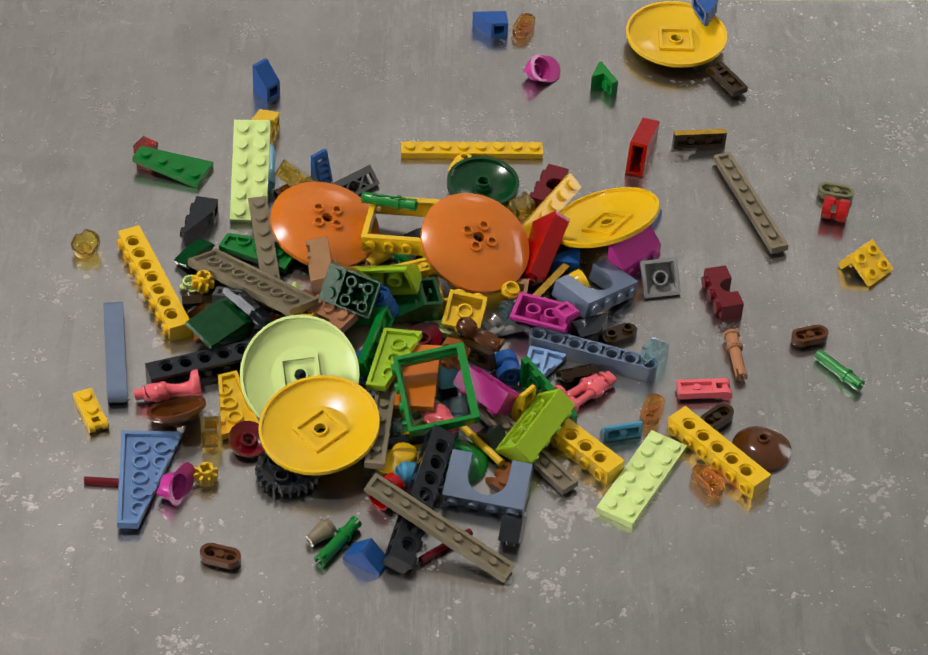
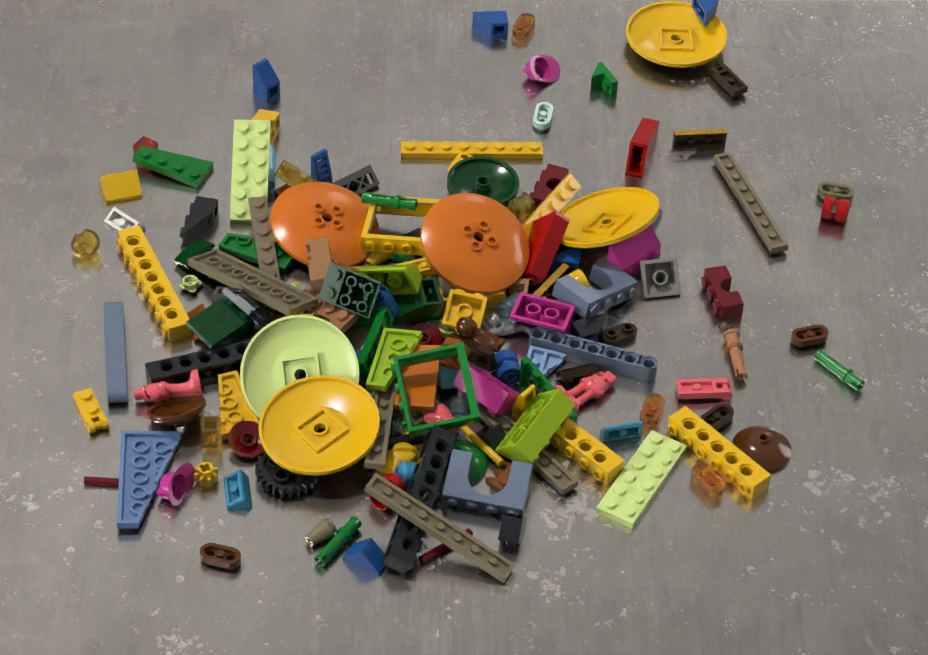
(120, 186): none -> yellow slope
(120, 220): none -> white slope
(191, 298): dark brown plate -> none
(203, 281): yellow gear -> none
(237, 491): none -> dark azure slope
(510, 290): yellow plate -> none
(543, 115): none -> light aqua plate
(566, 312): dark pink tile -> none
(655, 349): clear light blue tile -> none
(868, 262): yellow bracket -> none

